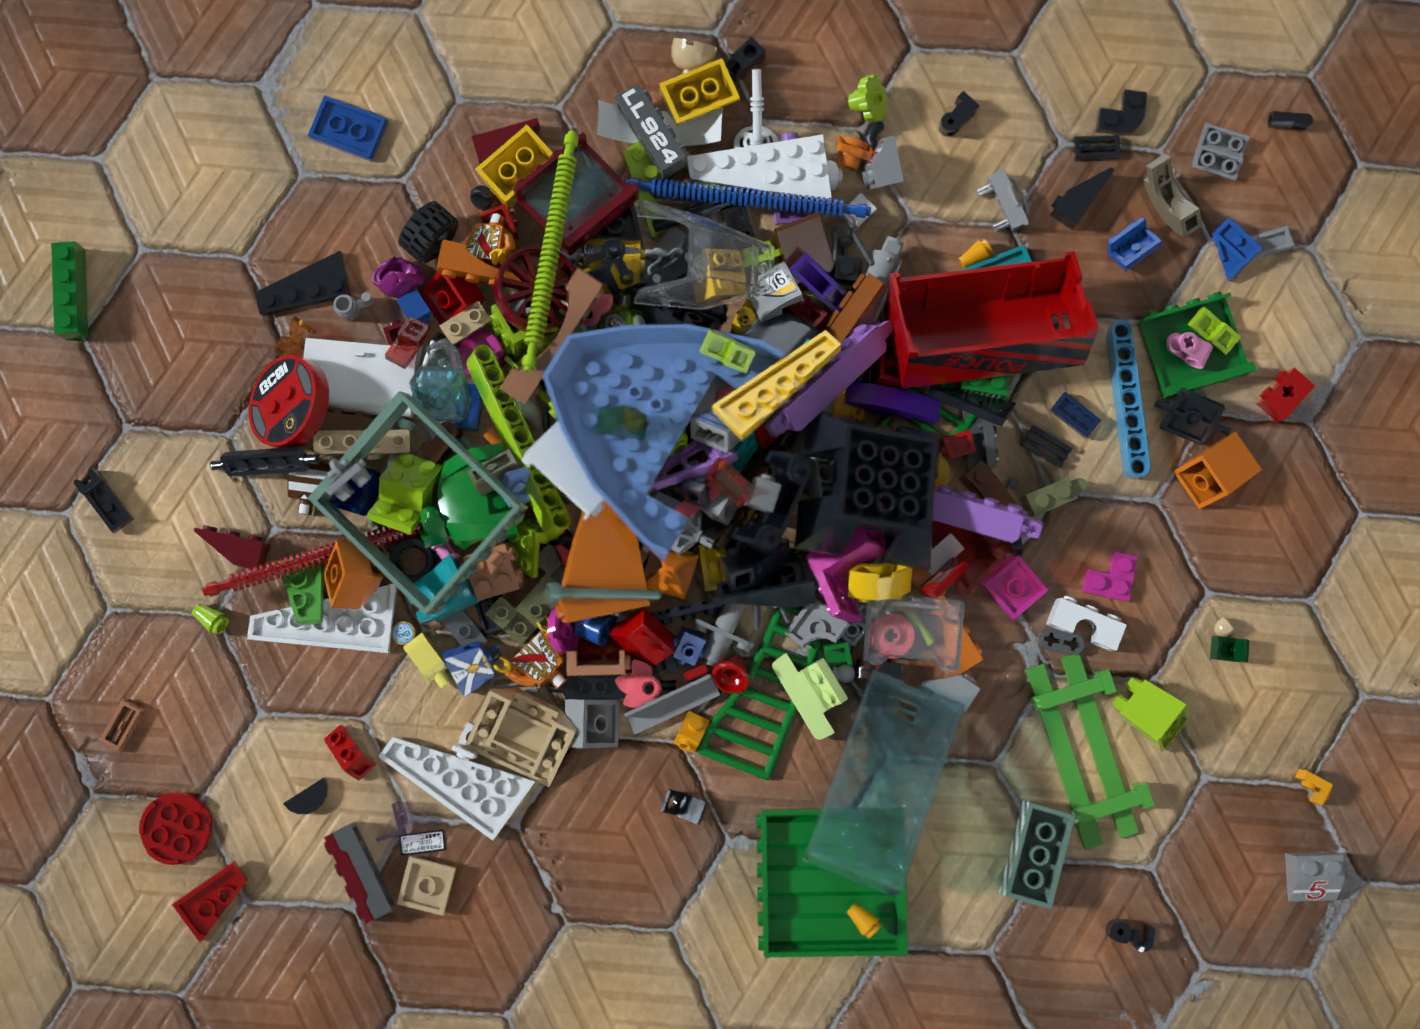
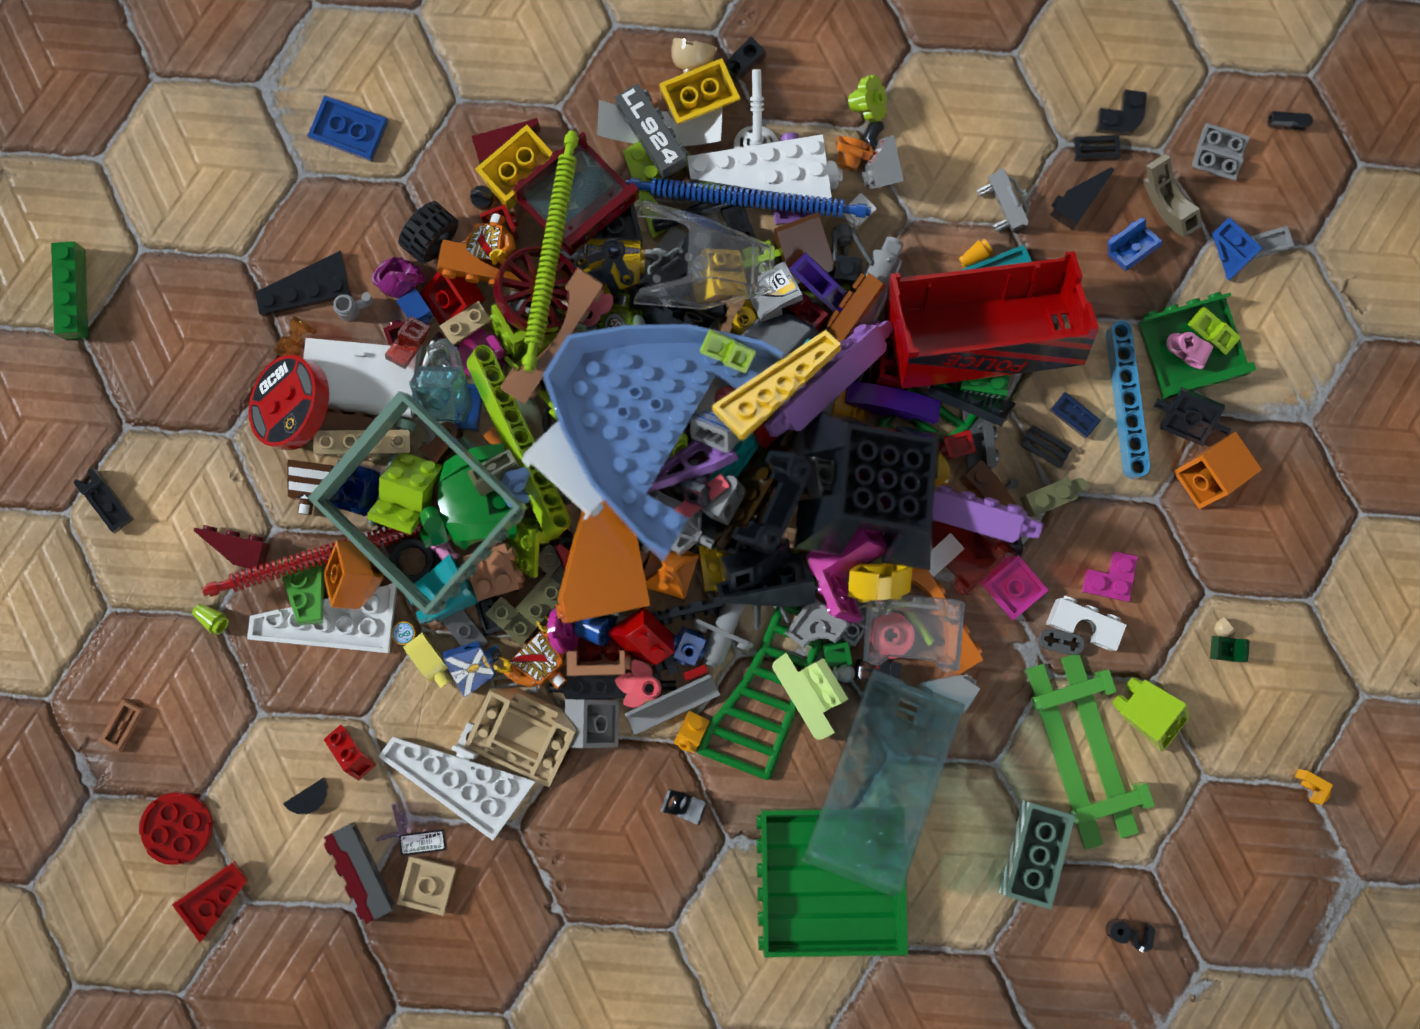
(265, 461): black plate -> none
(356, 472): light grey hips -> none
(556, 592): sand green piece -> none
(622, 422): clear green slope -> none
(730, 481): clear red tile -> none
(731, 675): red hat -> none
(765, 494): light grey brick -> none
(864, 920): light orange cone -> none
(944, 577): red tile -> none
(961, 114): black leg -> none
(1296, 389): red brick -> none
(1314, 876): light grey slope -> none

